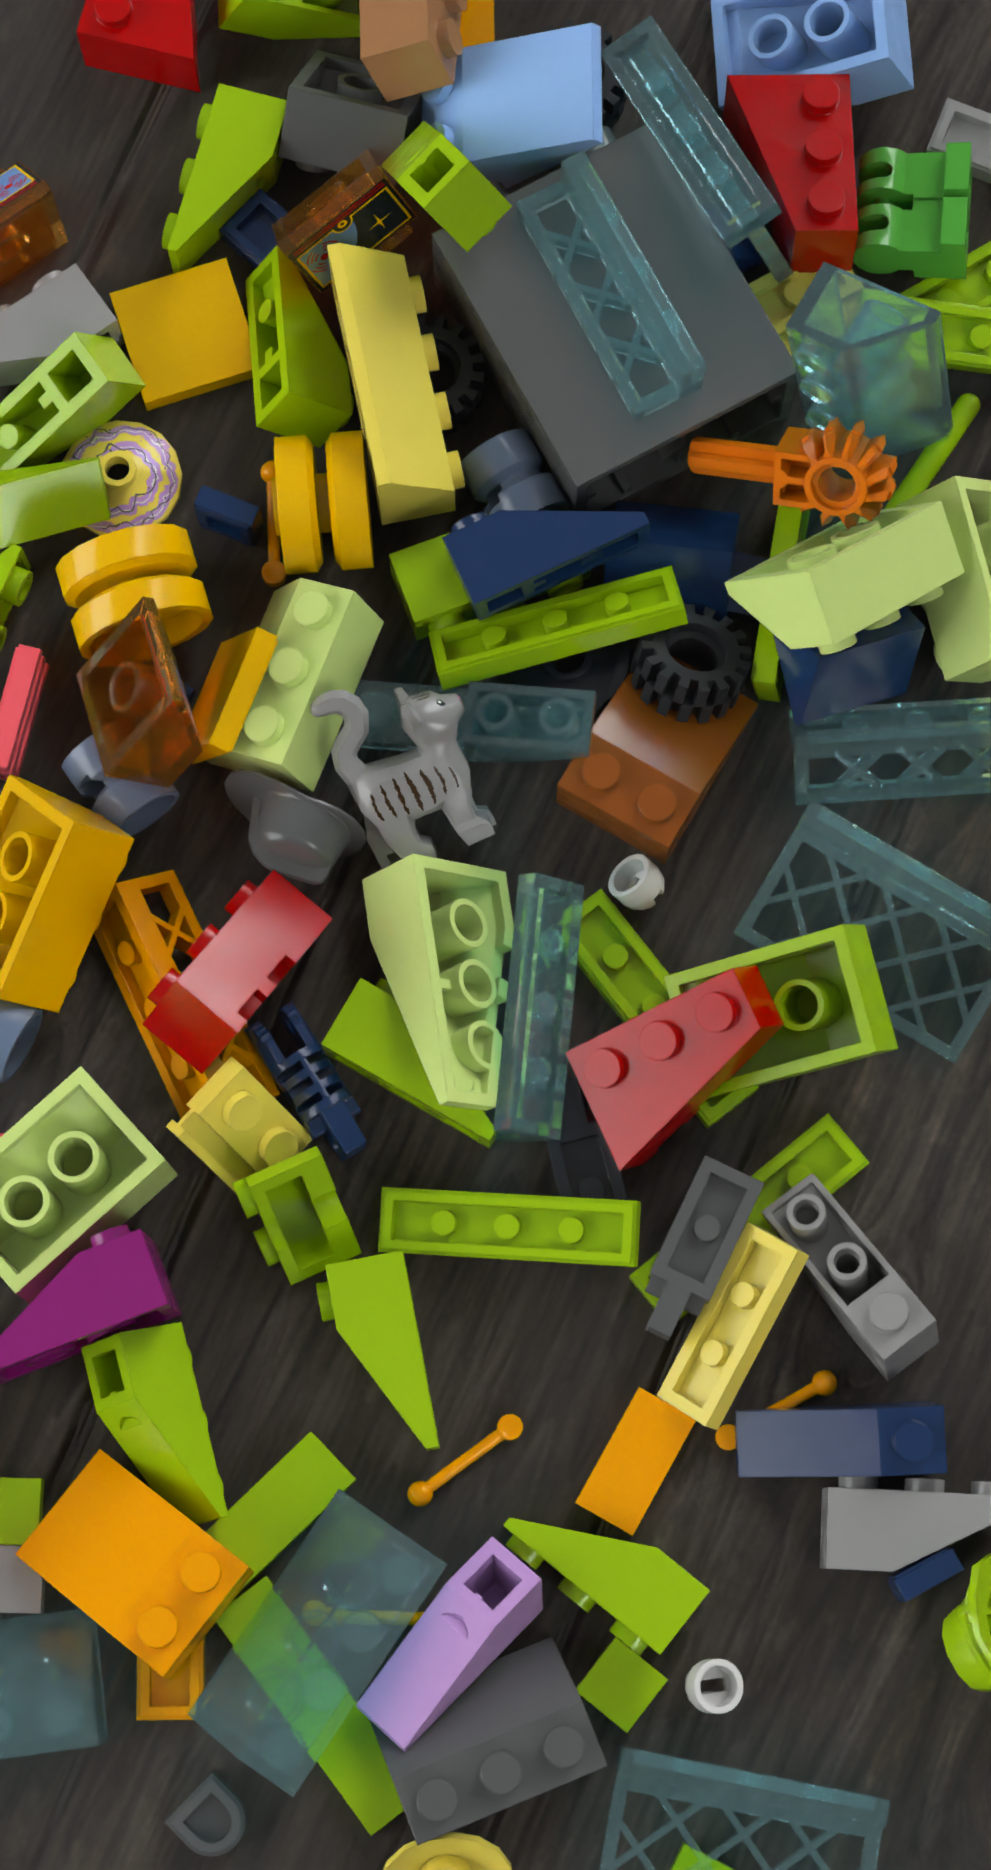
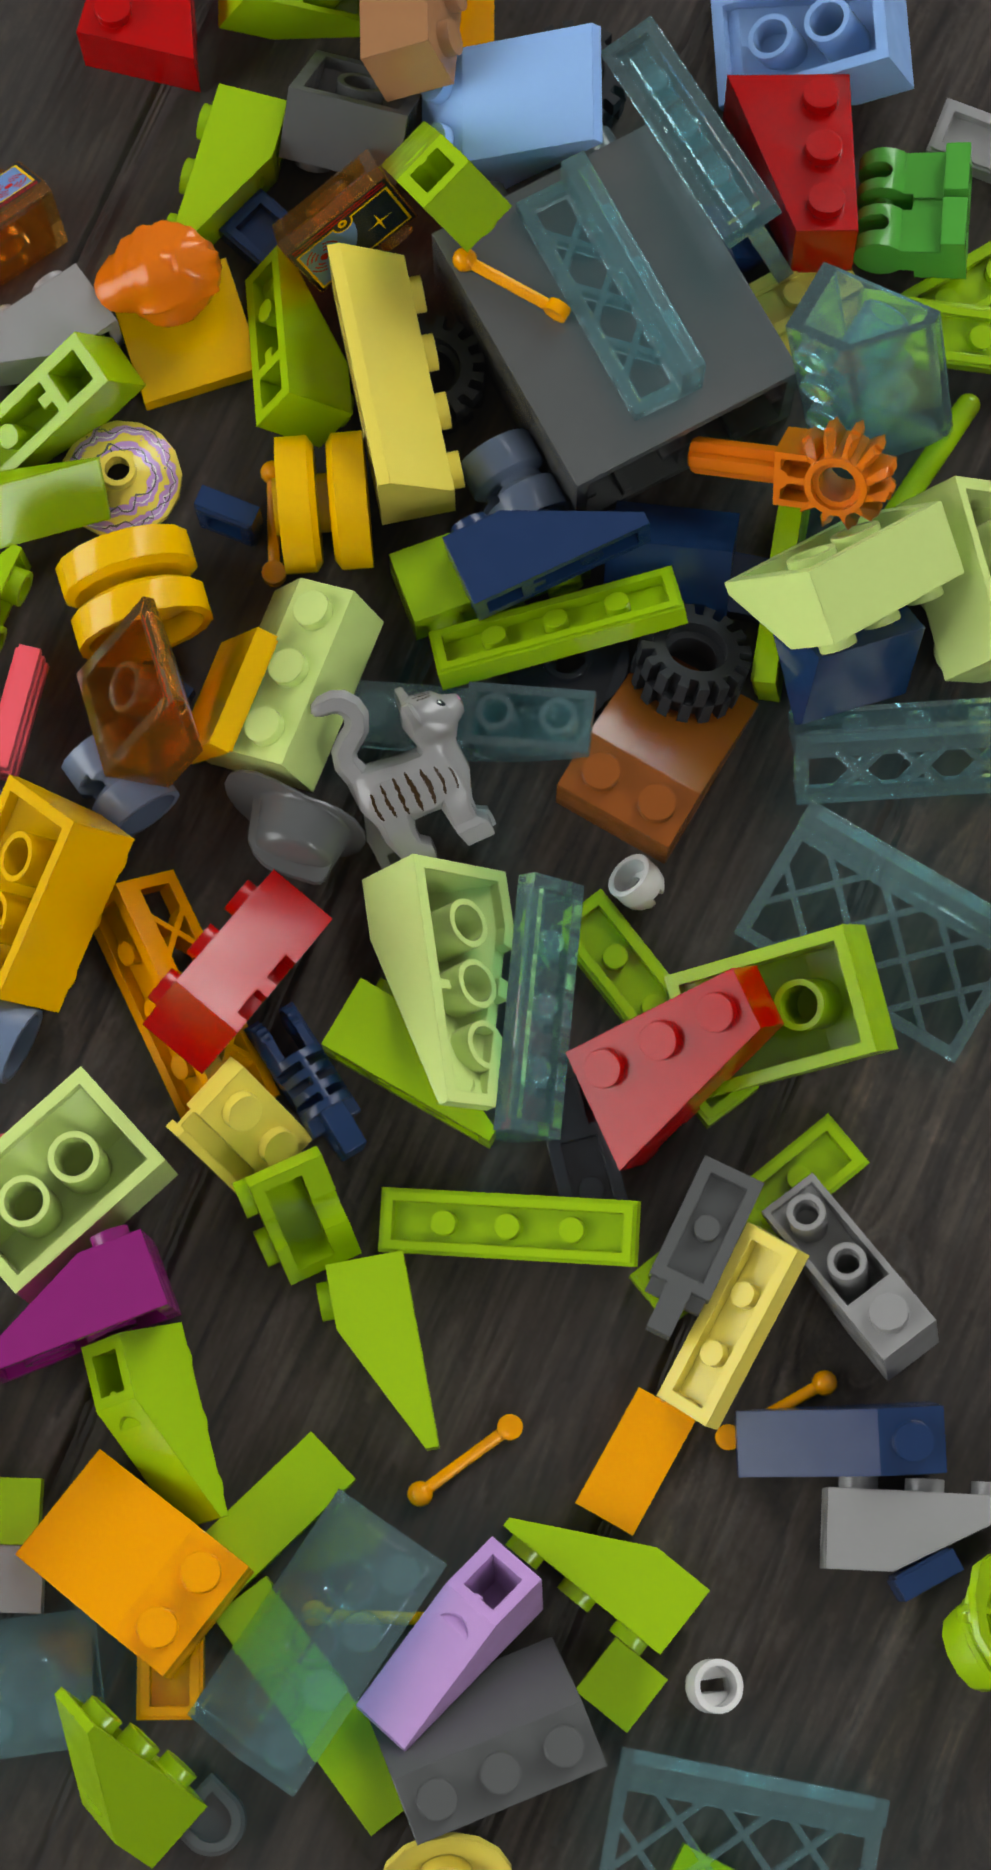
(122, 1782): none -> lime slope
(160, 274): none -> orange hair
(552, 306): none -> light orange hinge

